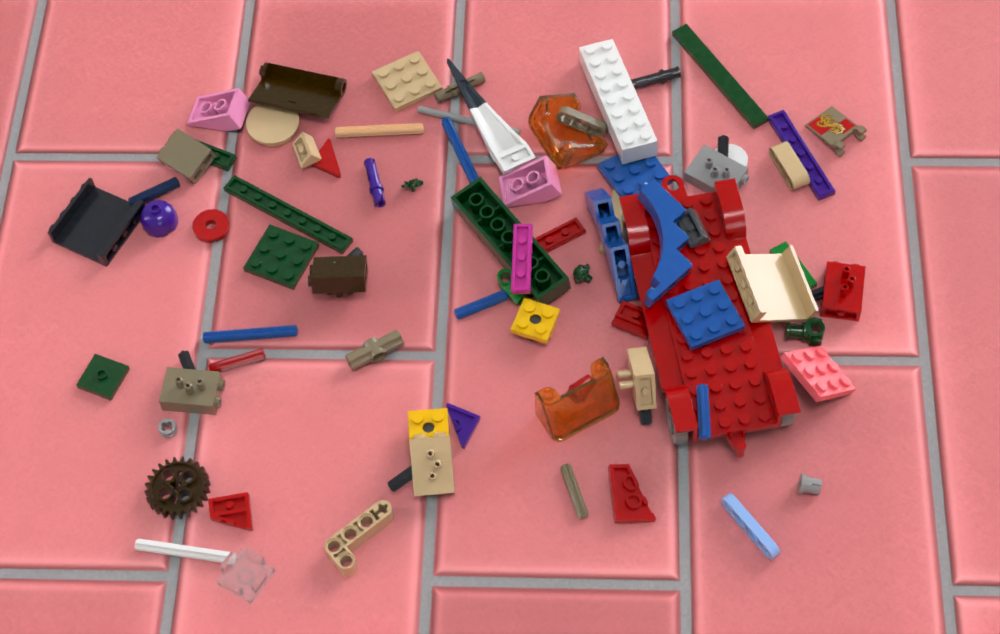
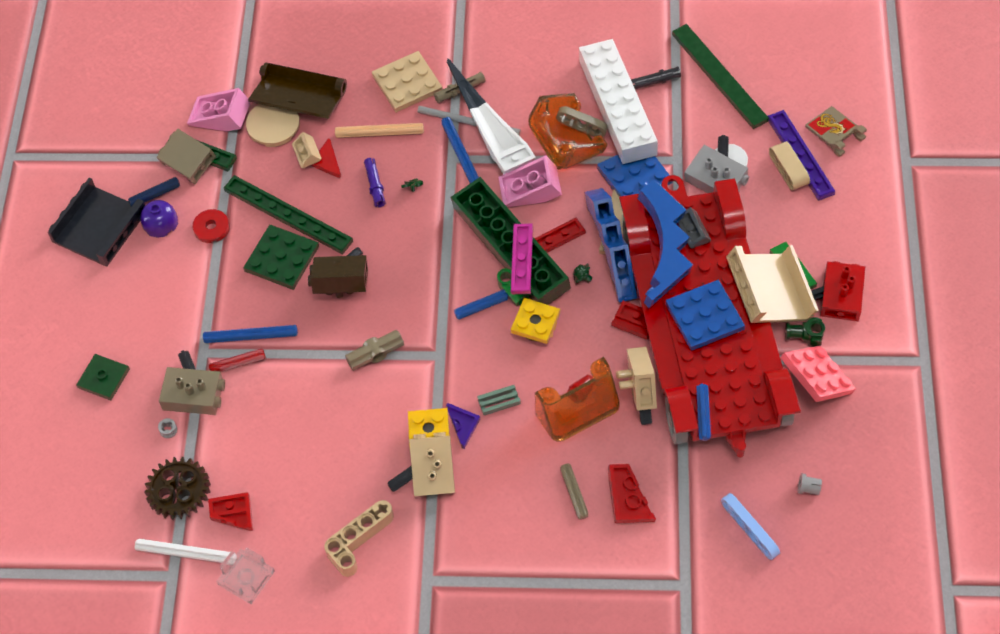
(497, 397): none -> sand green tile

